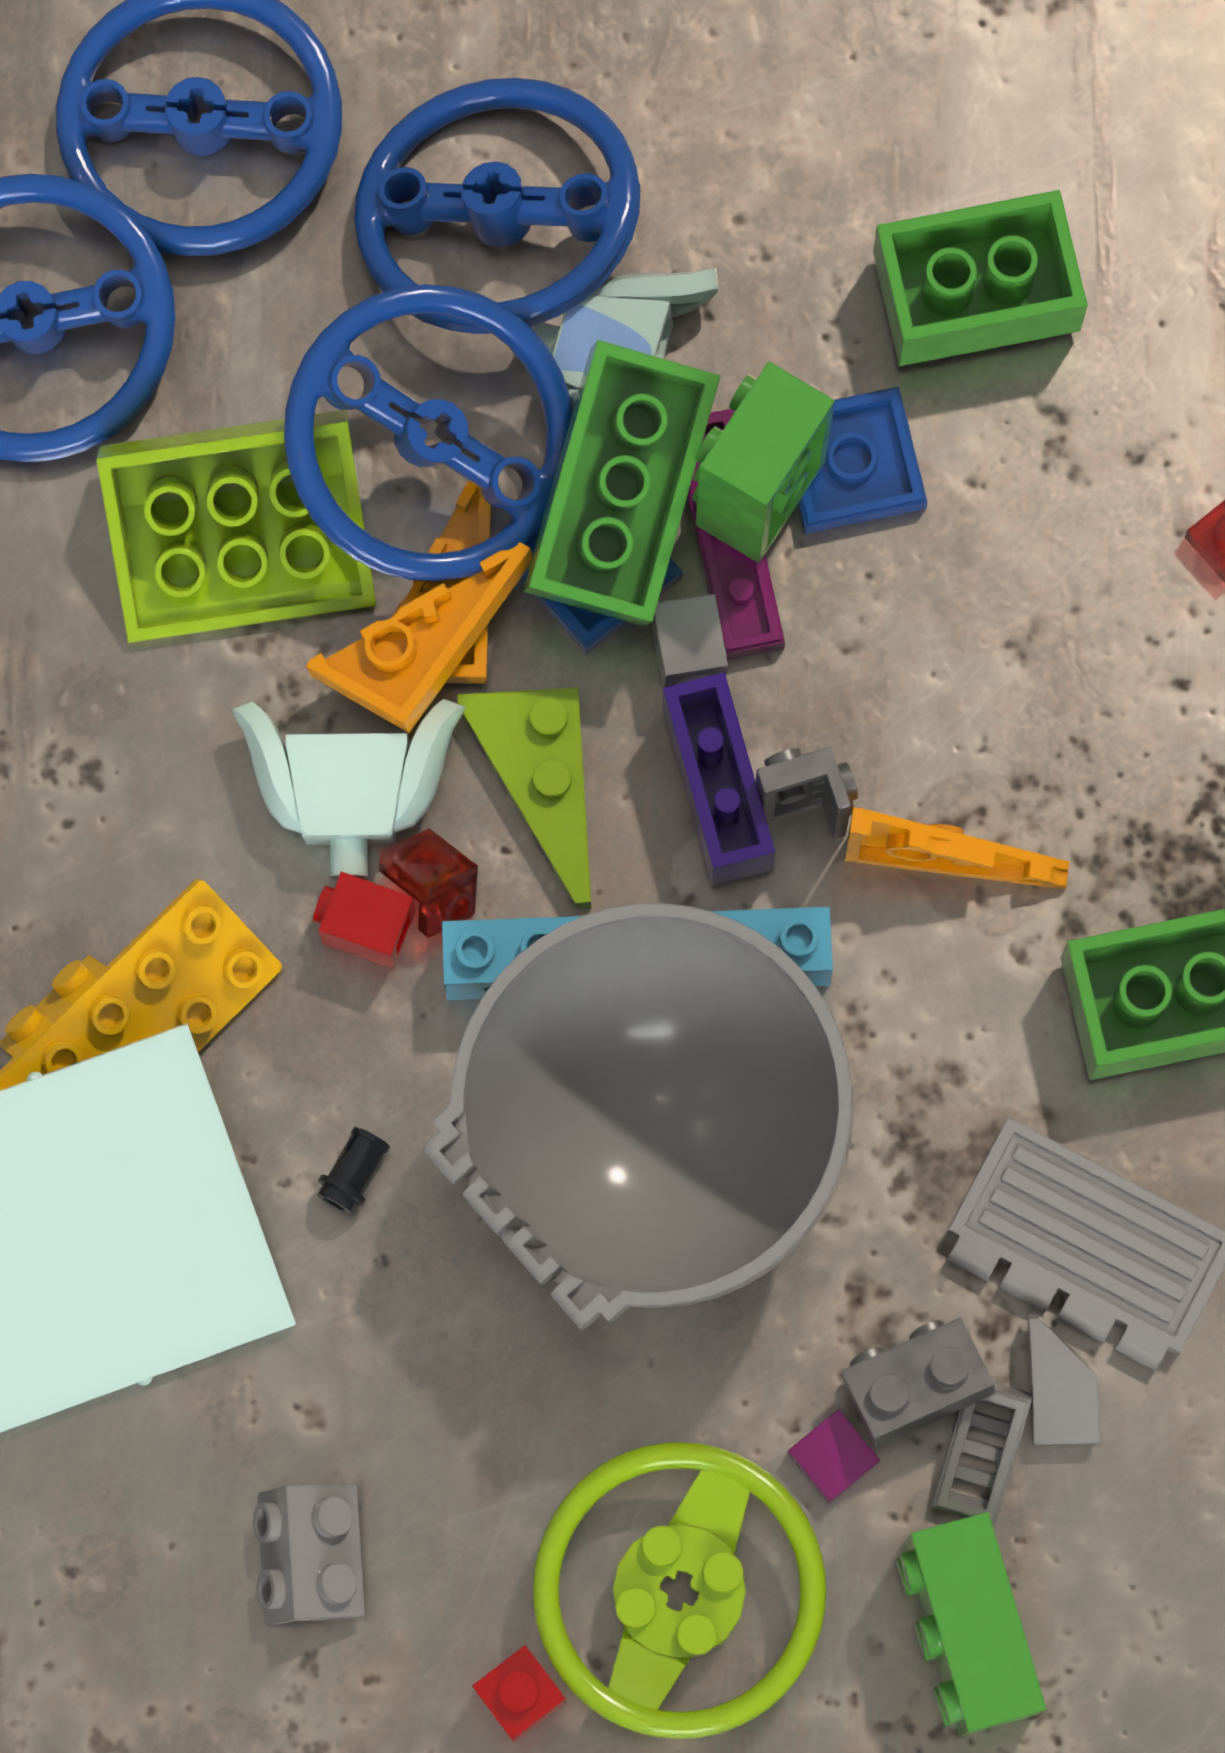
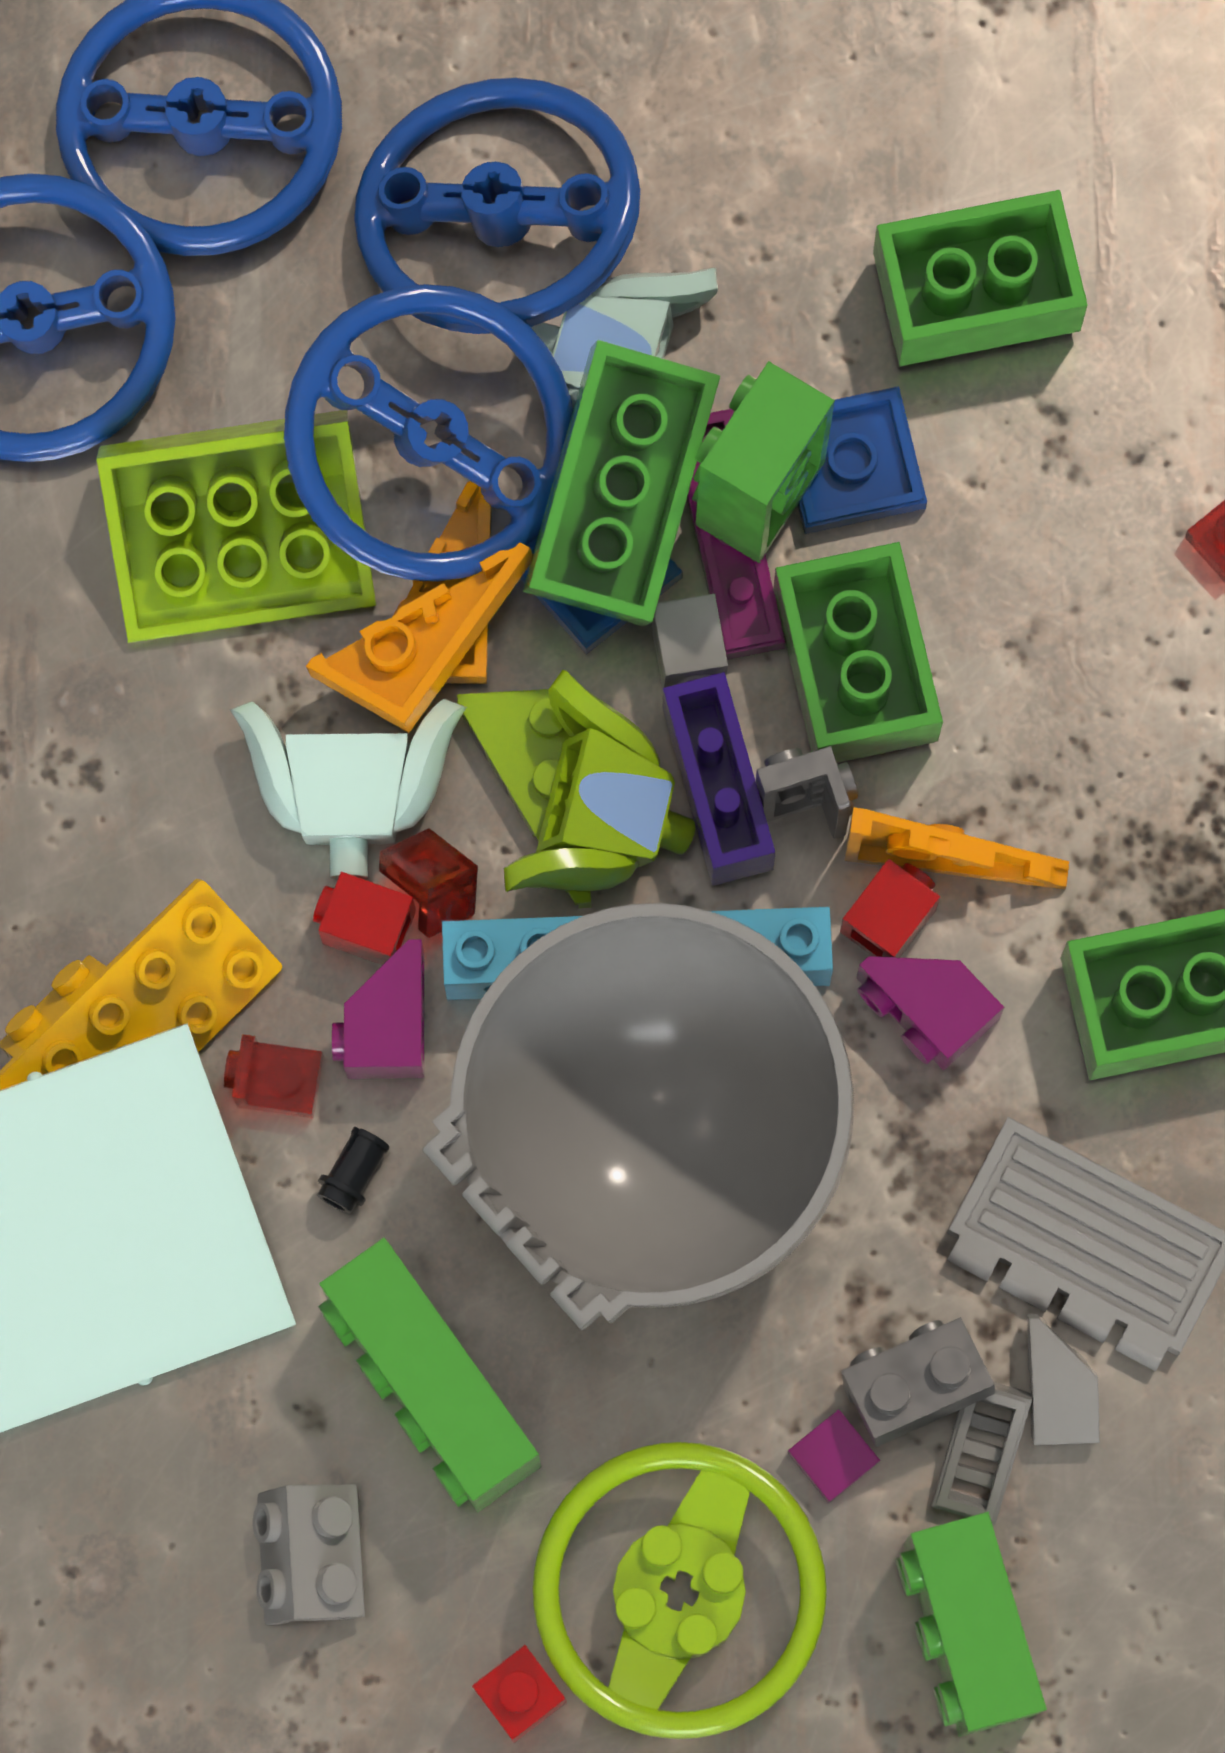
(273, 1077): none -> clear red bracket
(386, 1020): none -> magenta slope
(431, 1376): none -> bright green brick
(604, 802): none -> lime torso
(858, 653): none -> bright green brick
(891, 910): none -> red brick
(933, 1001): none -> magenta slope

